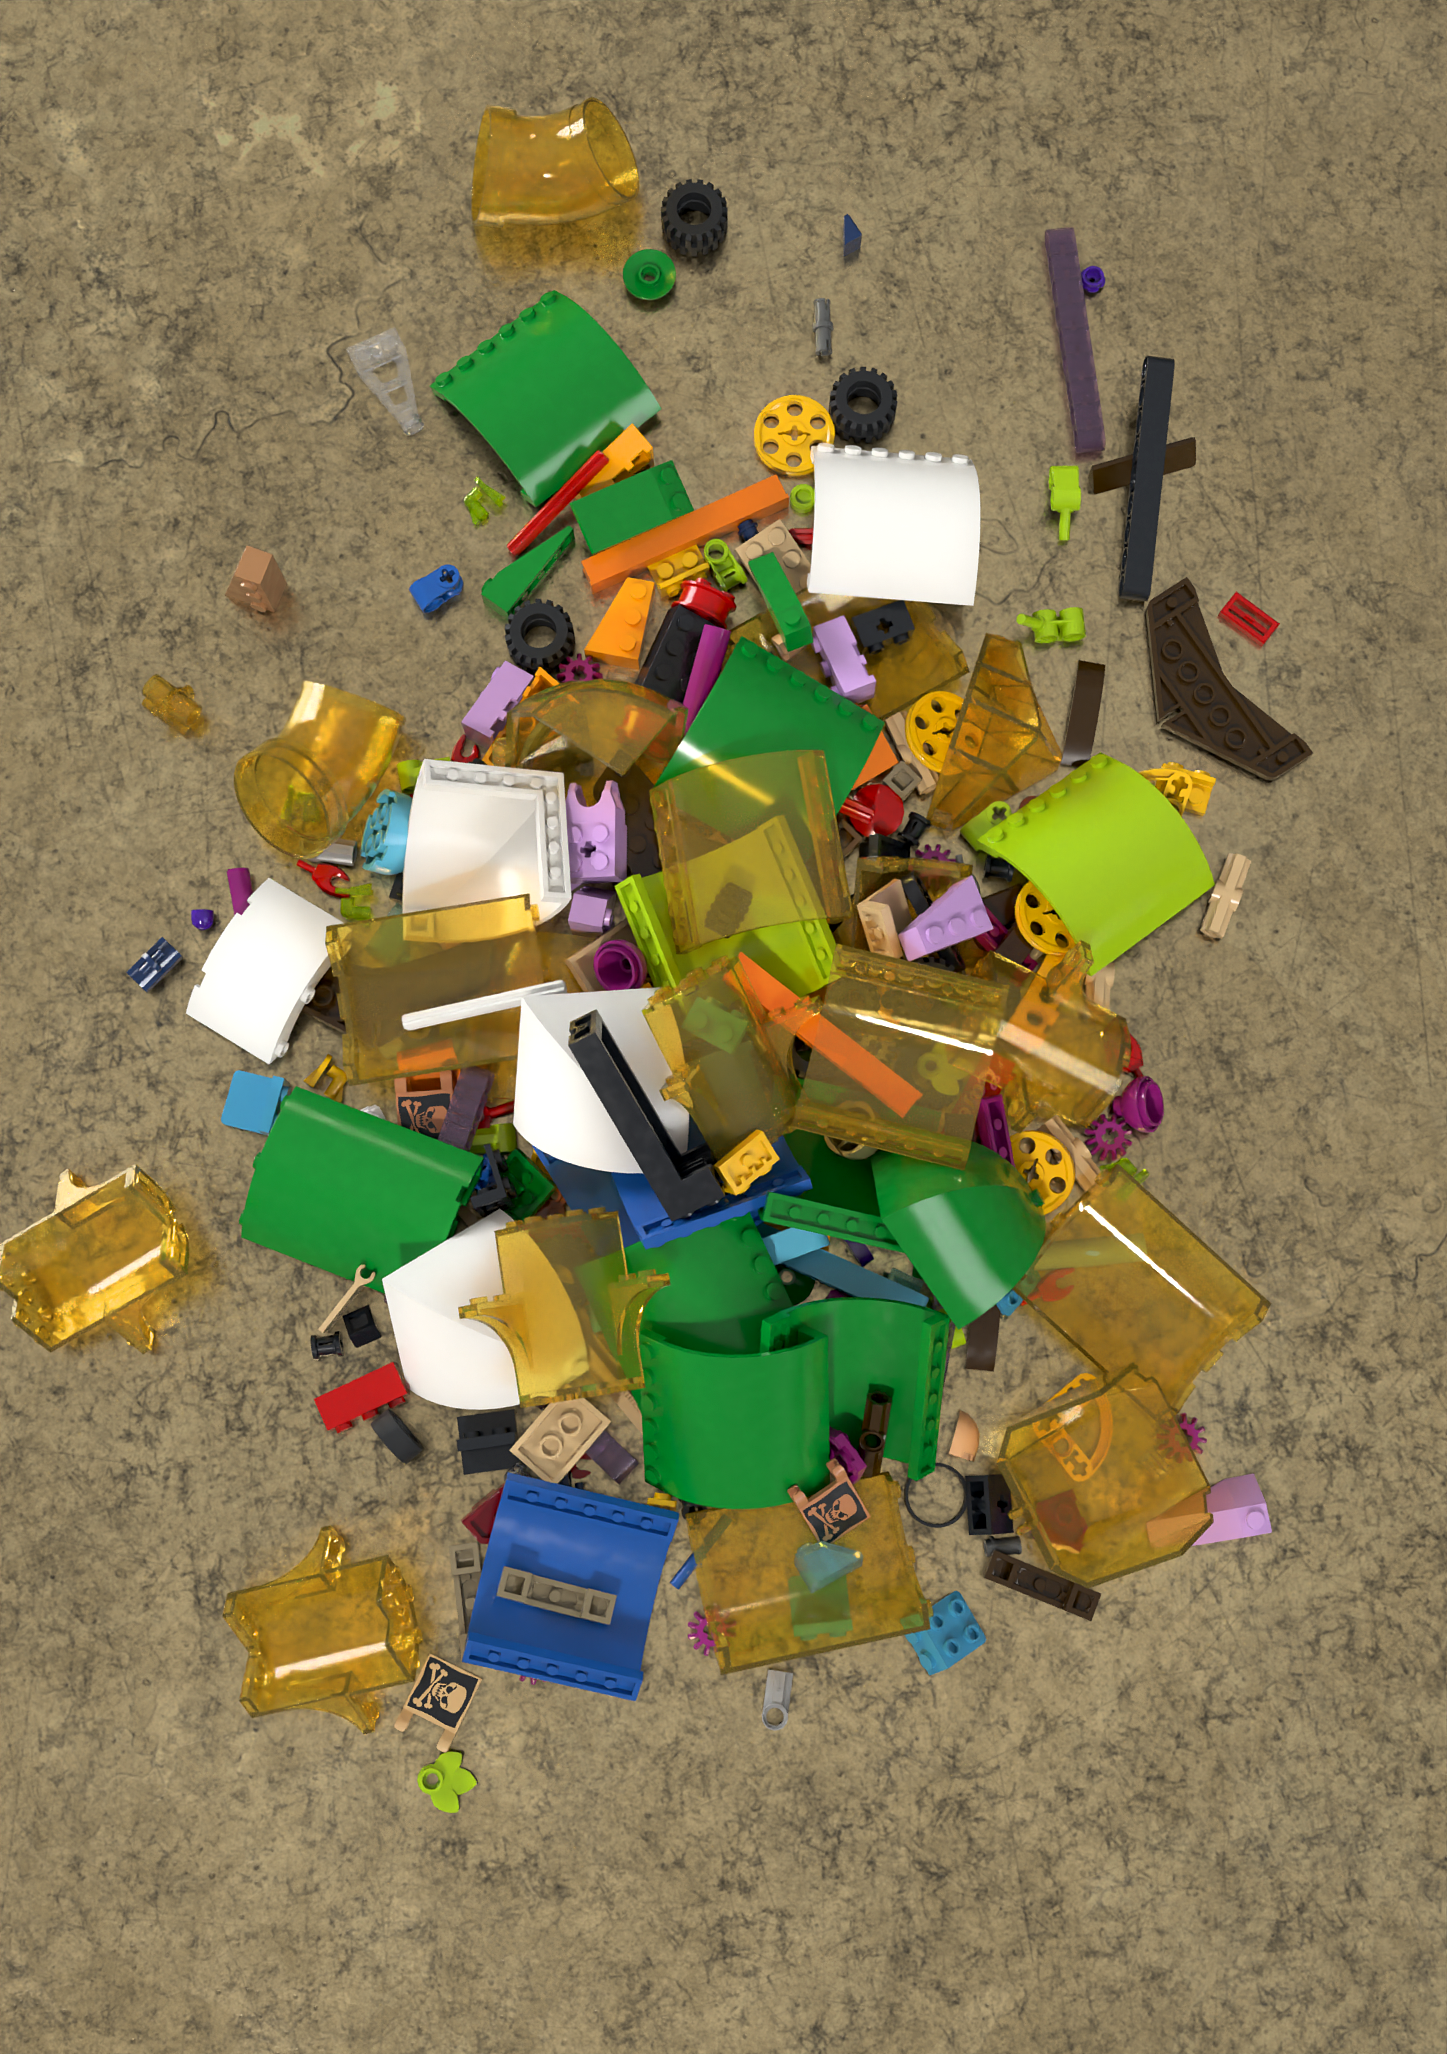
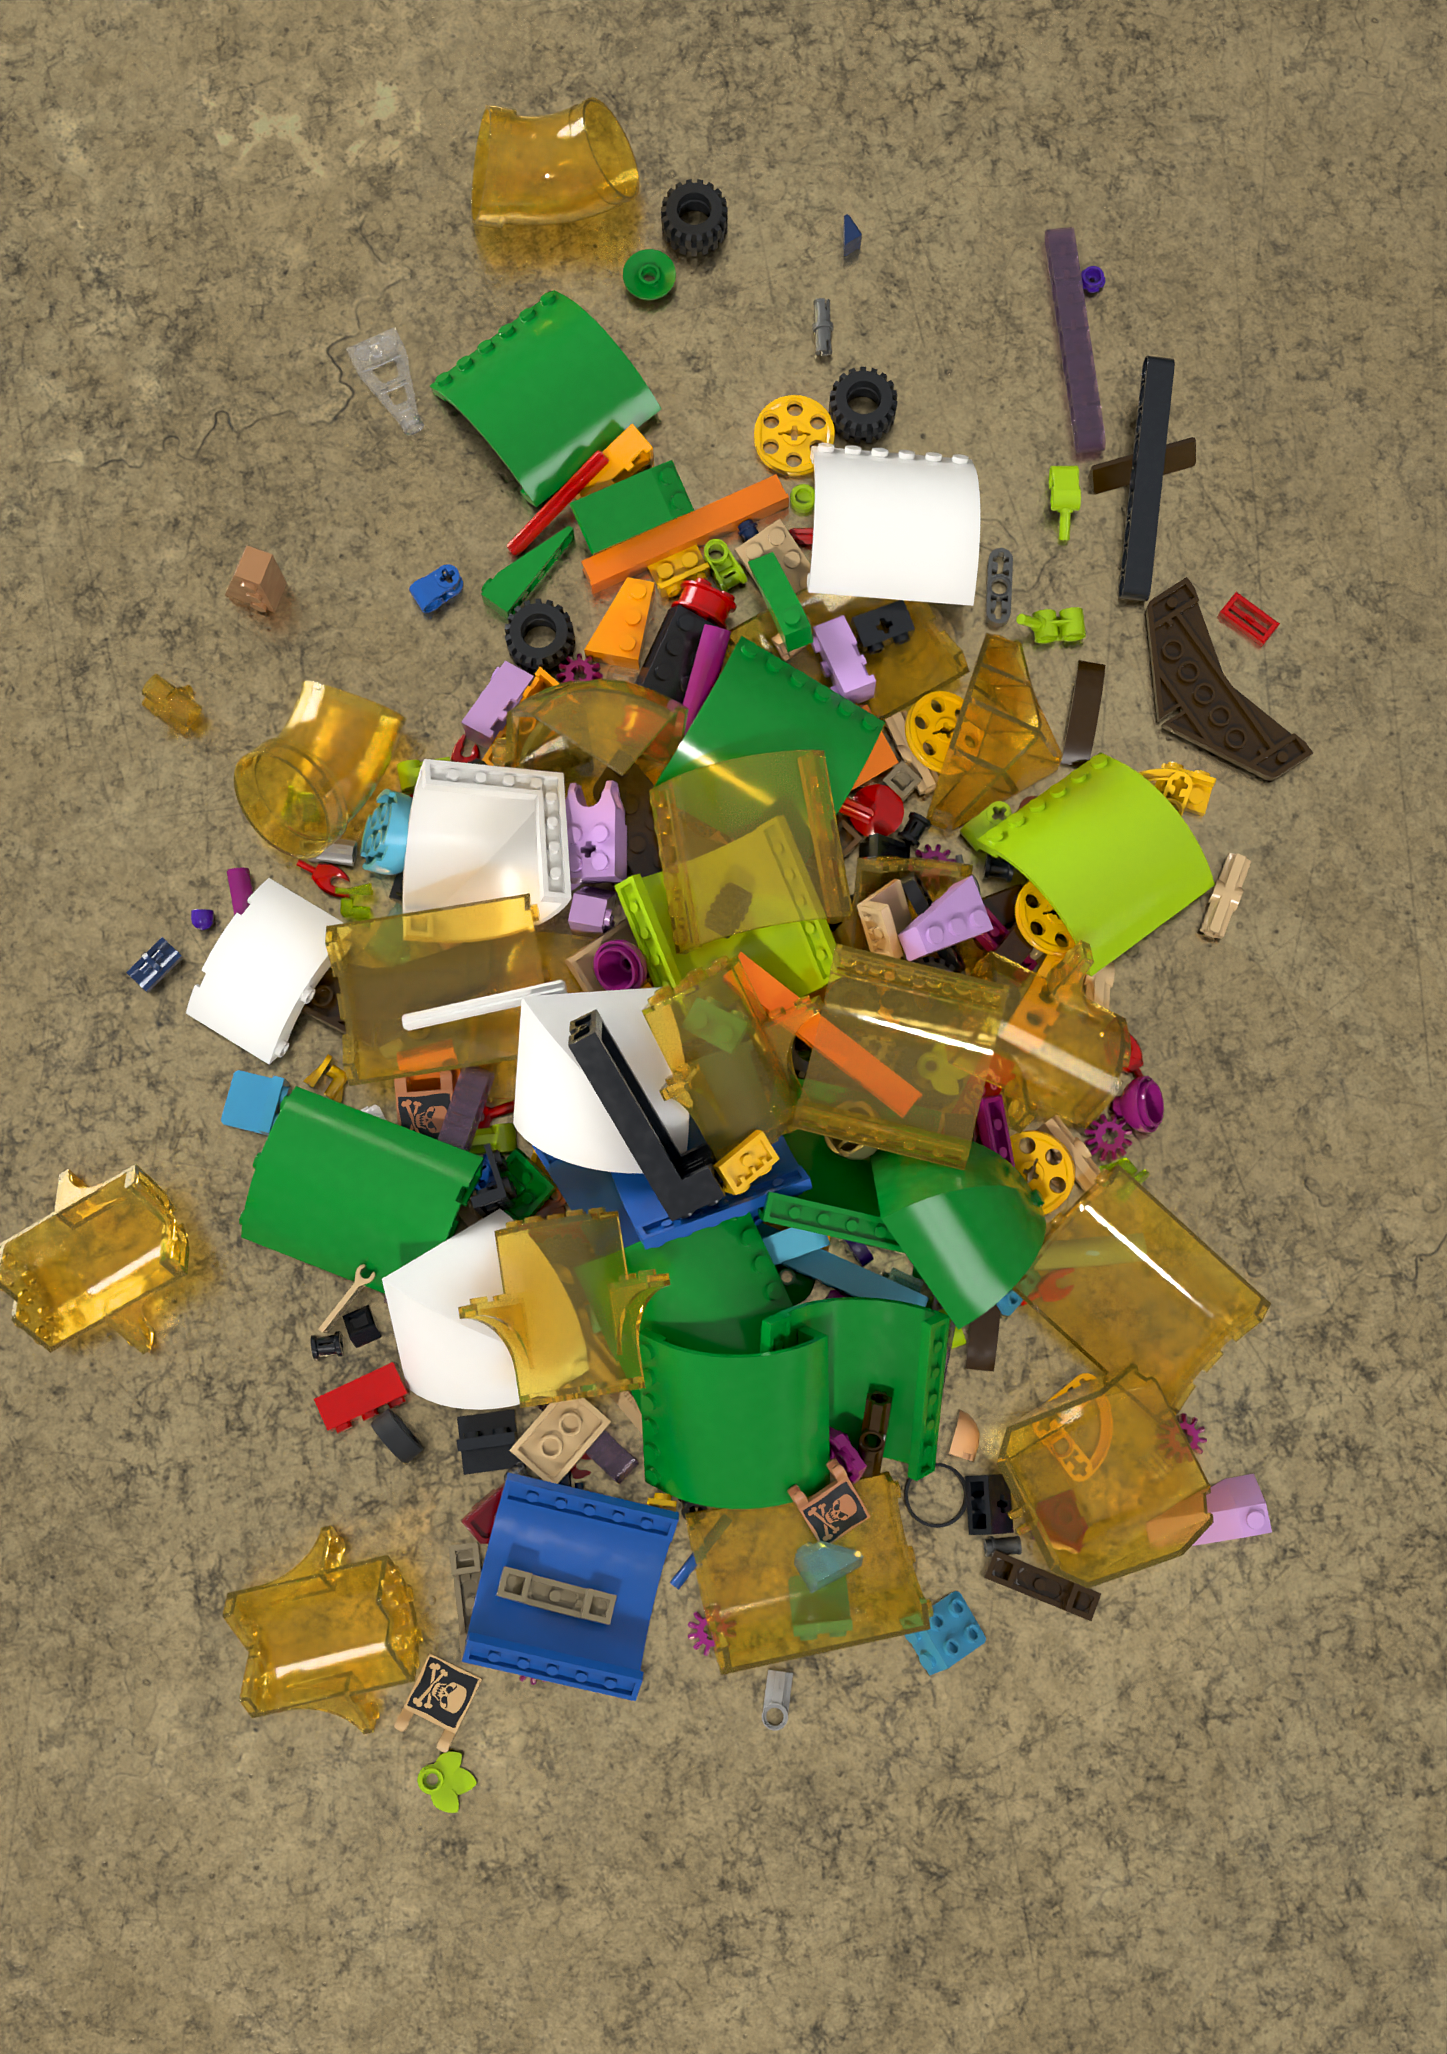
(477, 511): clear neon green piece -> none
(992, 568): none -> dark grey beam

